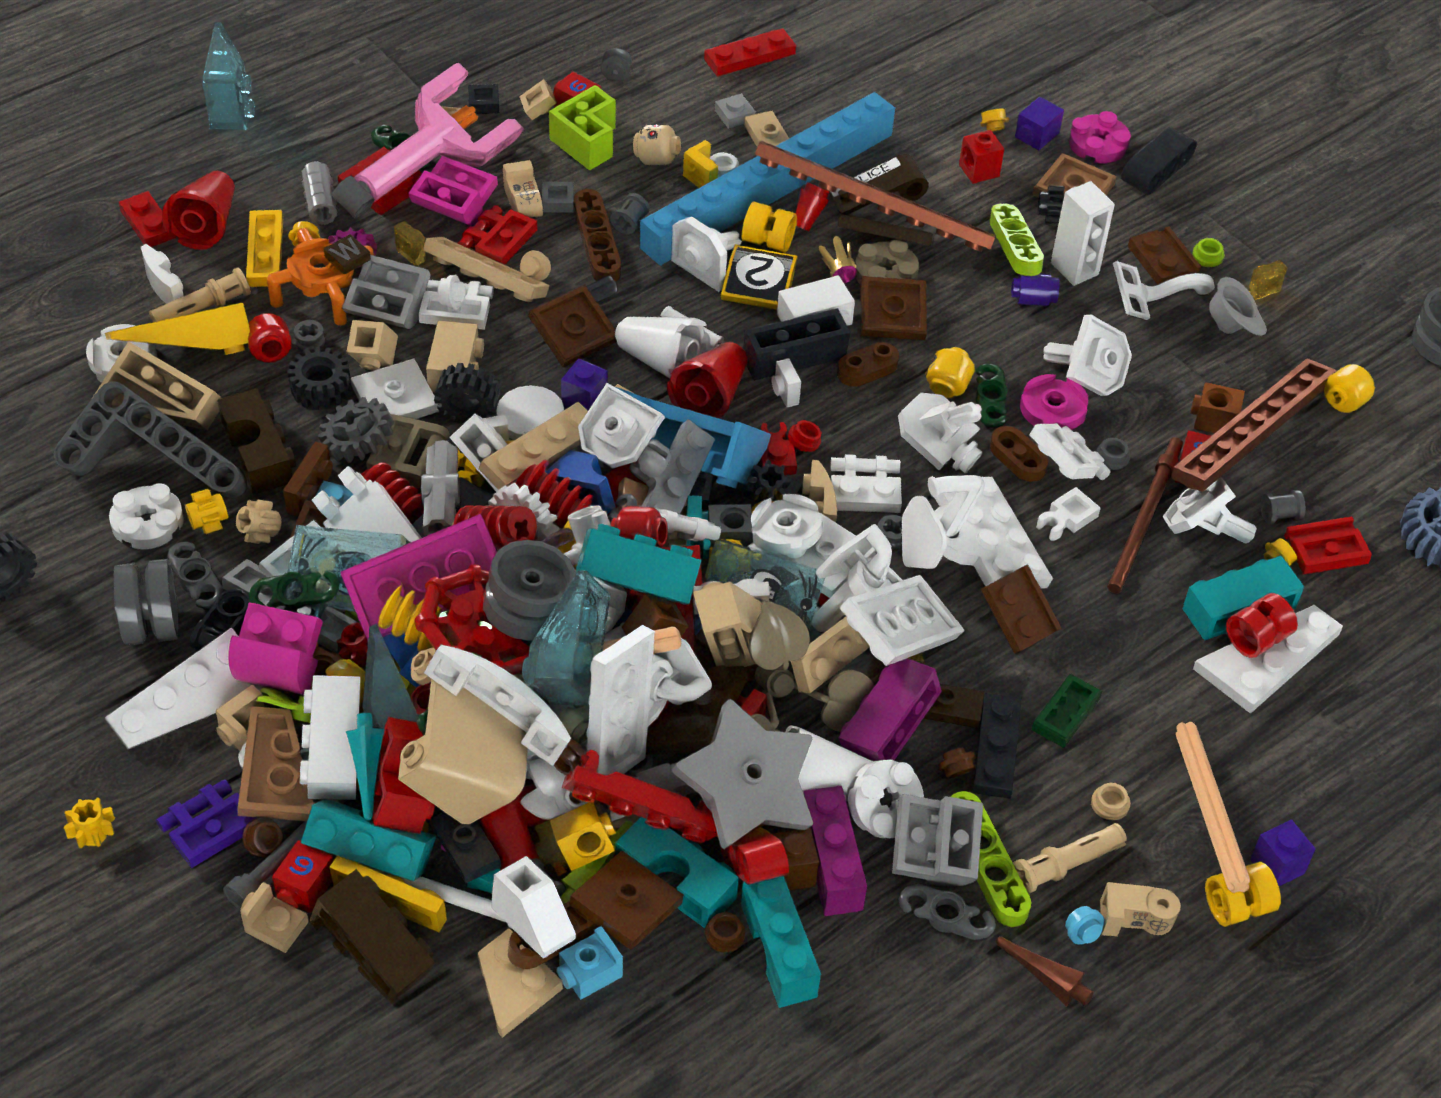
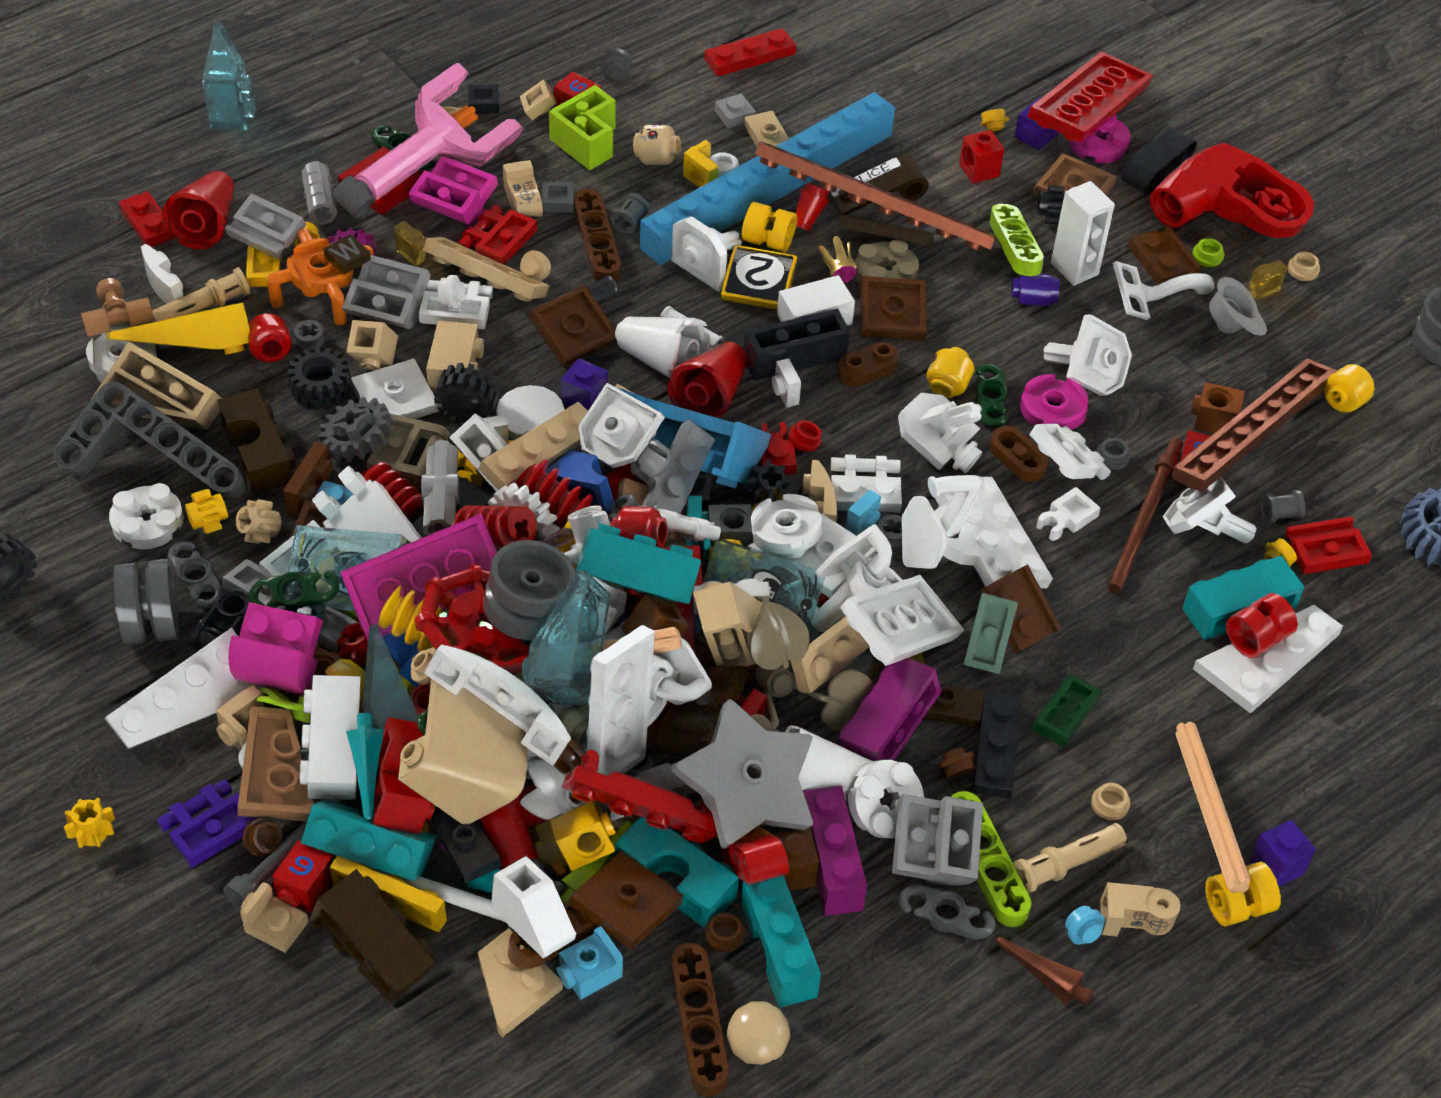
(115, 309): none -> medium nougat bar
(265, 226): none -> light grey plate
(699, 1018): none -> reddish brown beam
(758, 1033): none -> tan hair
(863, 513): none -> medium azure plate
(991, 633): none -> sand green plate
(1089, 97): none -> red plate
(1233, 188): none -> red piece
(1304, 266): none -> tan plate

